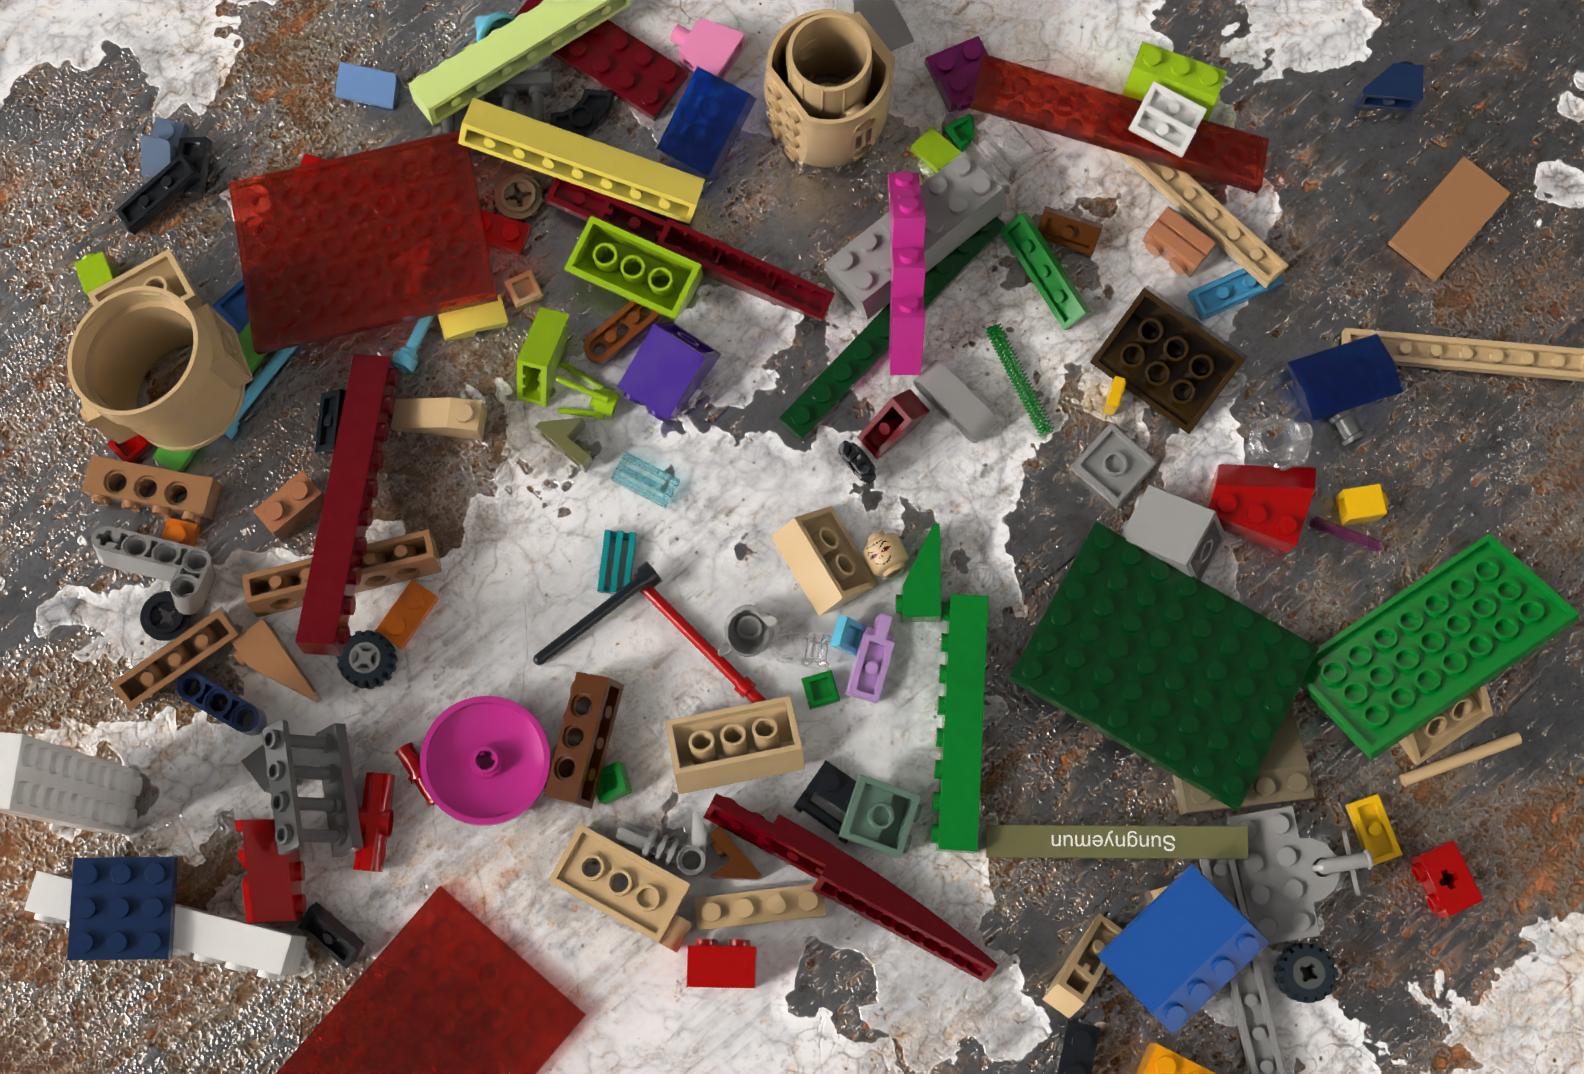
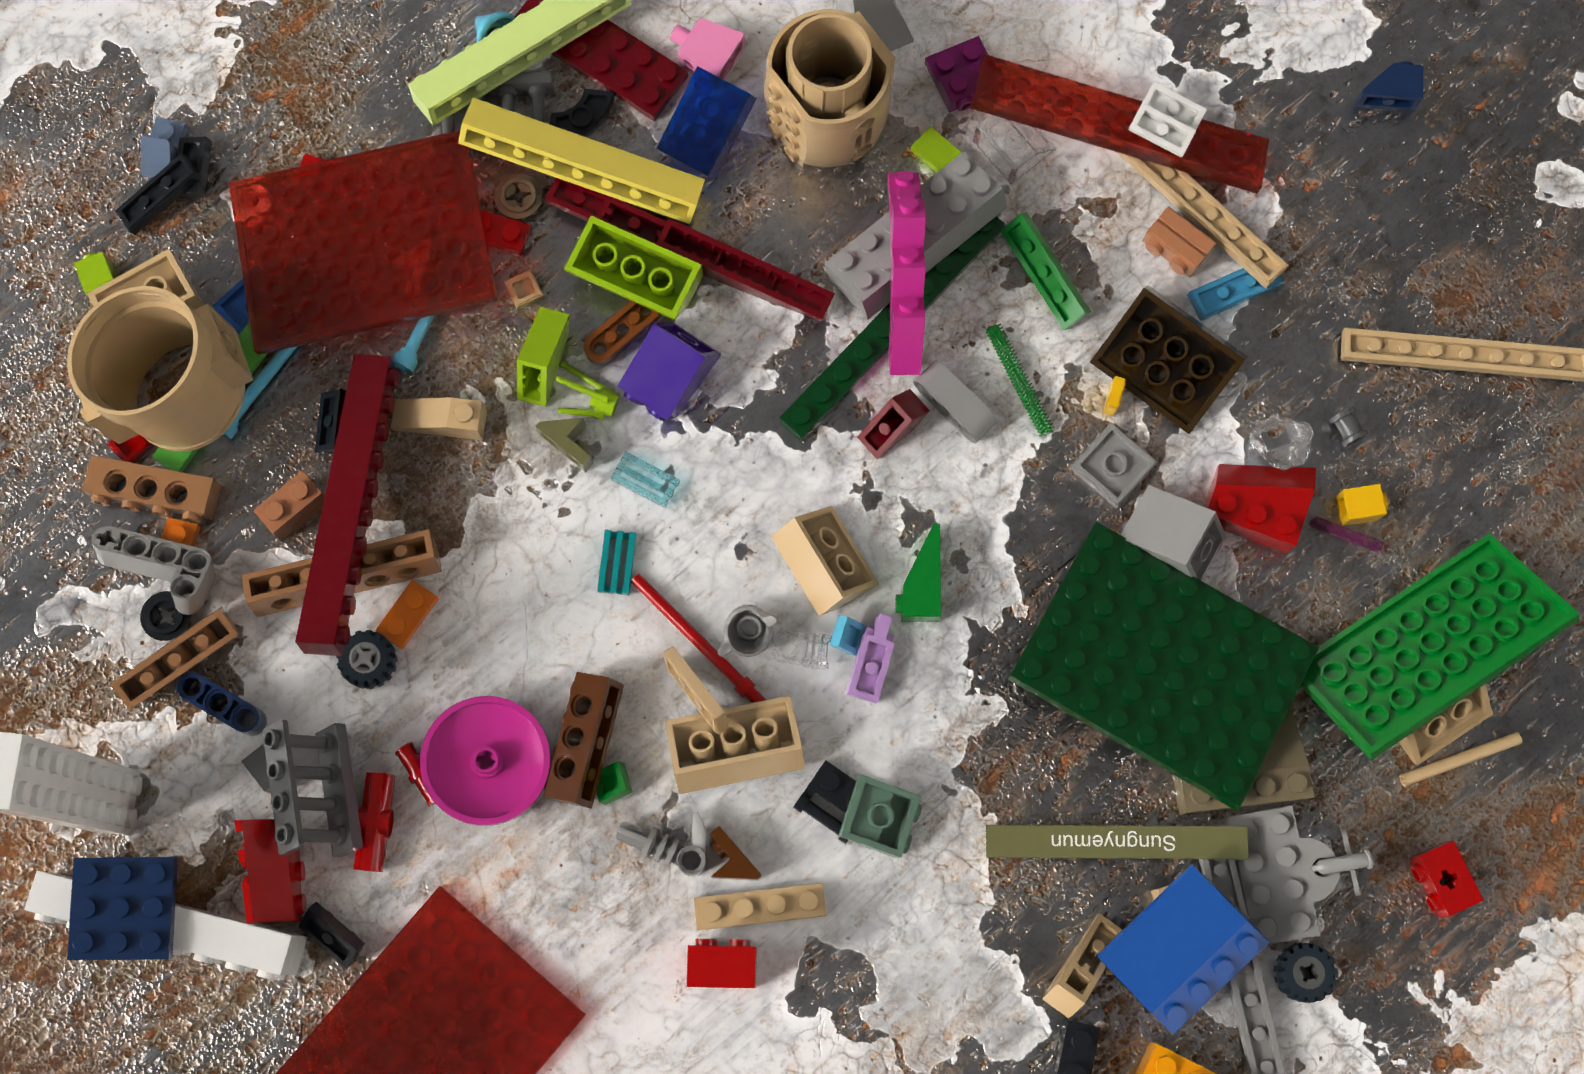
(267, 654): medium nougat slope -> none
(367, 85): medium blue slope -> none
(468, 321): light yellow slope -> none
(644, 578): black piece -> none
(647, 902): tan hinge -> none
(695, 690): none -> tan tile
(820, 690): green tile -> none
(852, 884): dark red slope -> none
(857, 461): black gear -> none
(885, 555): tan head -> none
(961, 132): green tile -> none
(961, 724): green brick -> none
(1069, 230): reddish brown plate -> none
(1176, 72): lime slope -> none
(1344, 377): clear blue slope -> none
(1374, 828): yellow plate -> none
(1449, 218): medium nougat tile -> none

